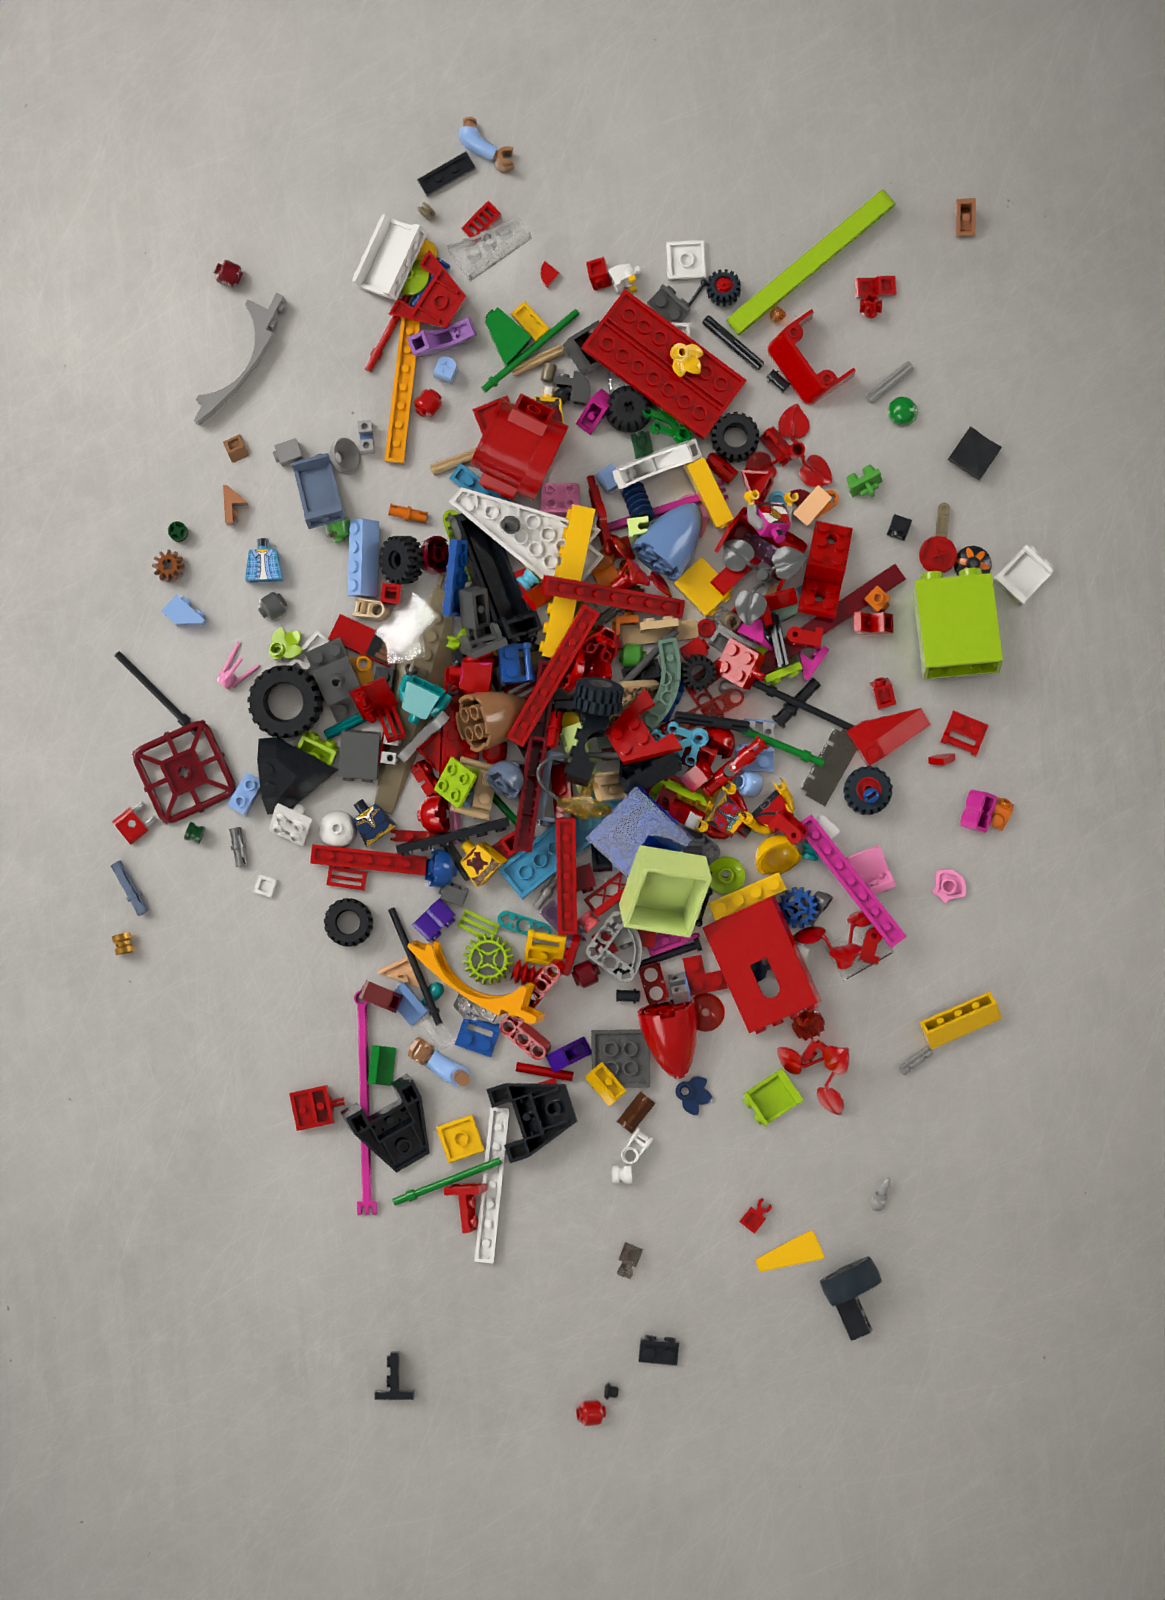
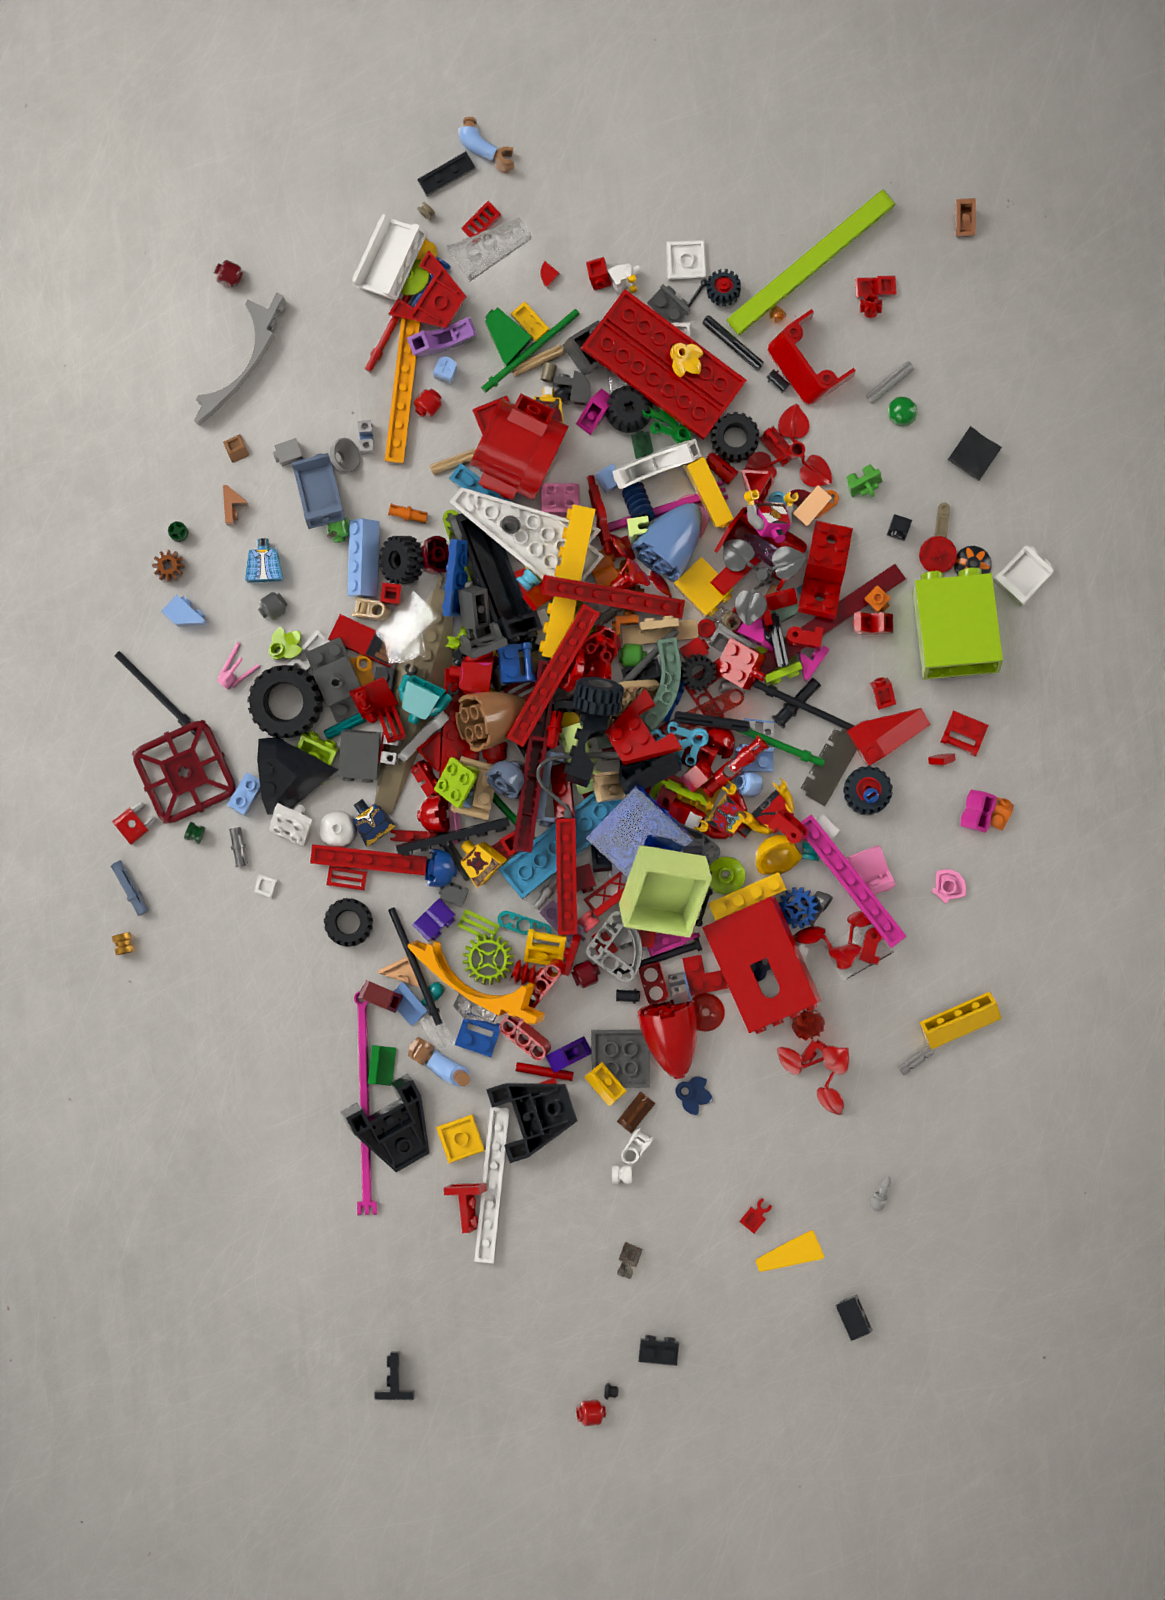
(313, 1107): red plate -> none
(412, 1194): green bar -> none
(584, 805): clear yellow plate -> none
(772, 1097): lime panel -> none
(850, 1281): black wheel -> none

